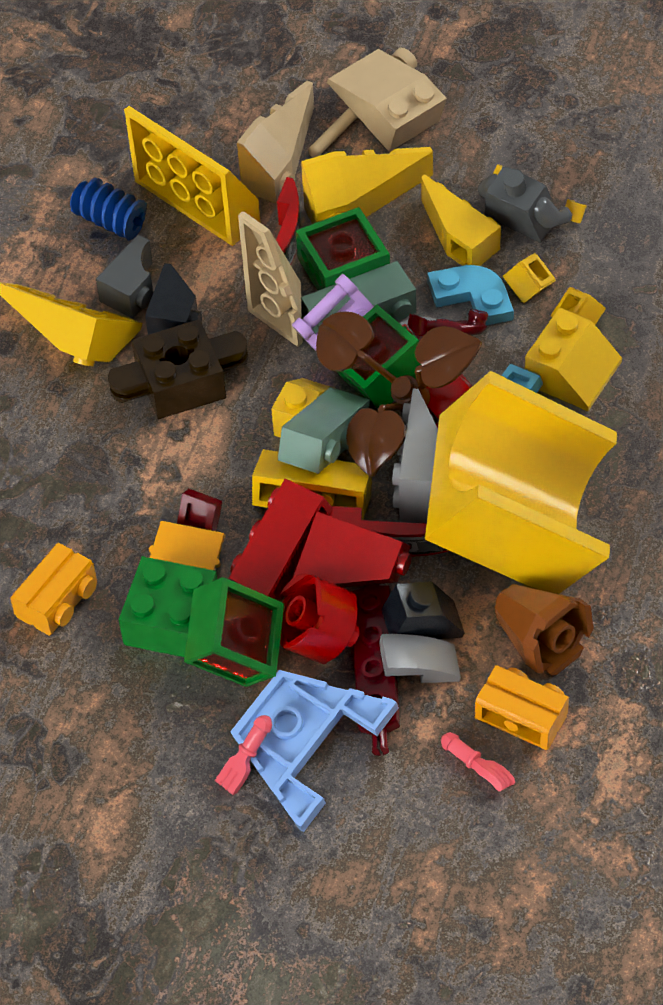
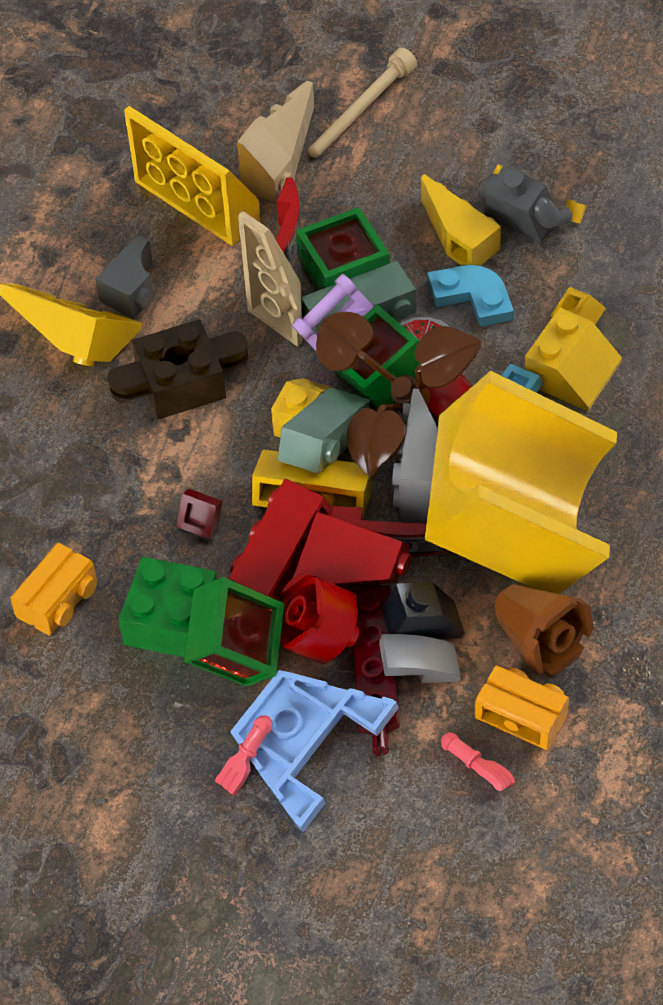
(109, 208): blue piece -> none
(171, 302): black slope -> none
(187, 545): light orange piece -> none
(368, 181): yellow wedge -> none
(389, 97): tan slope -> none
(473, 326): dark red arm -> none
(529, 277): yellow slope -> none

